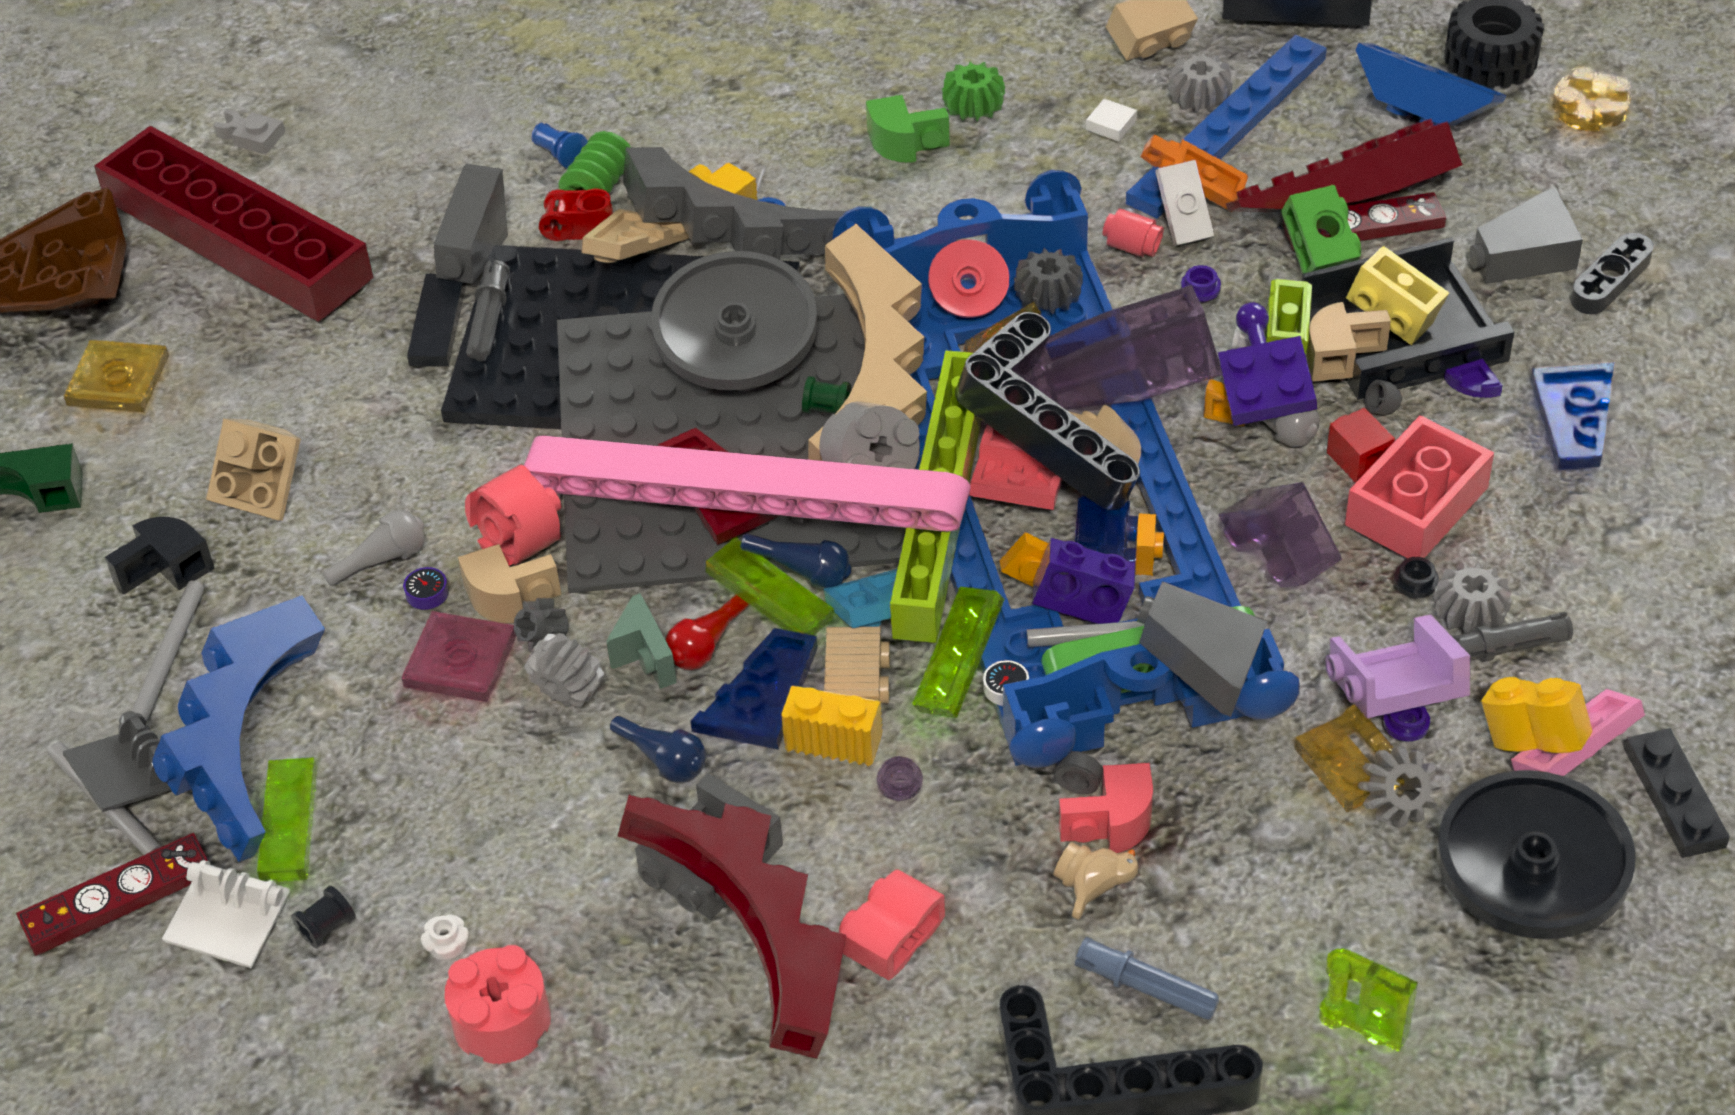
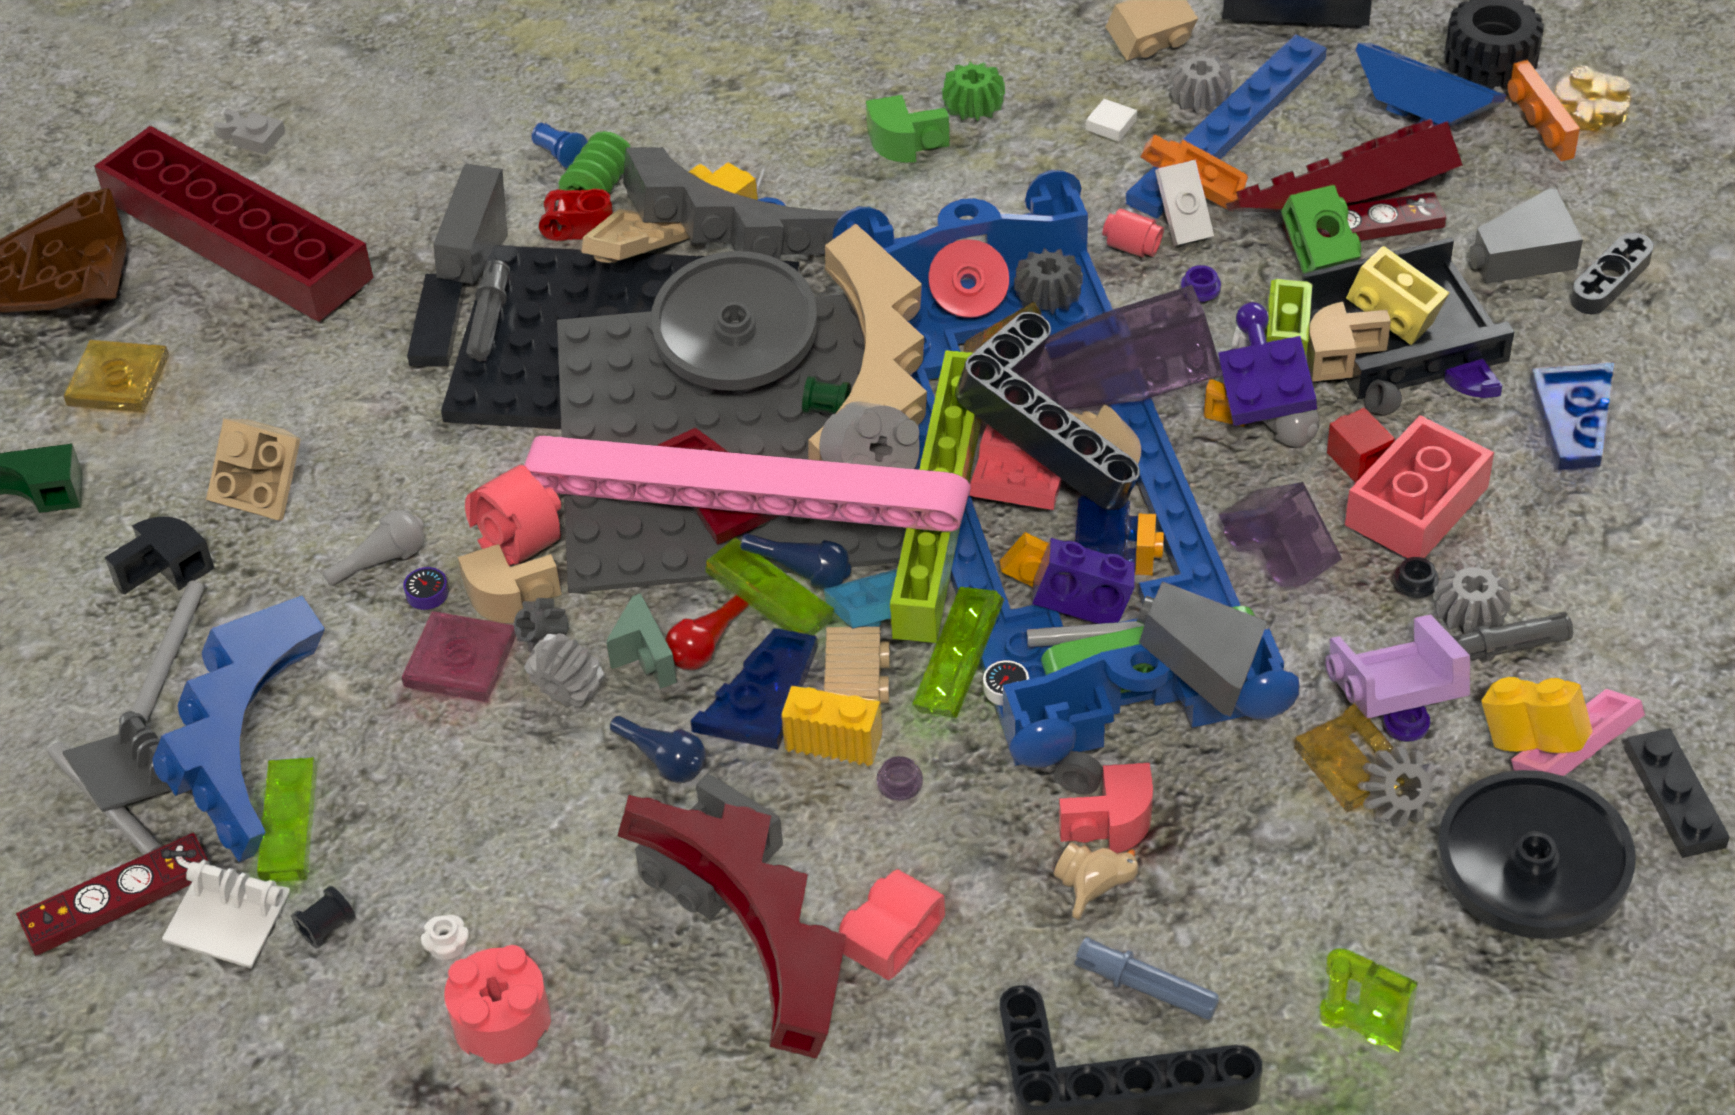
(1543, 110): none -> orange plate

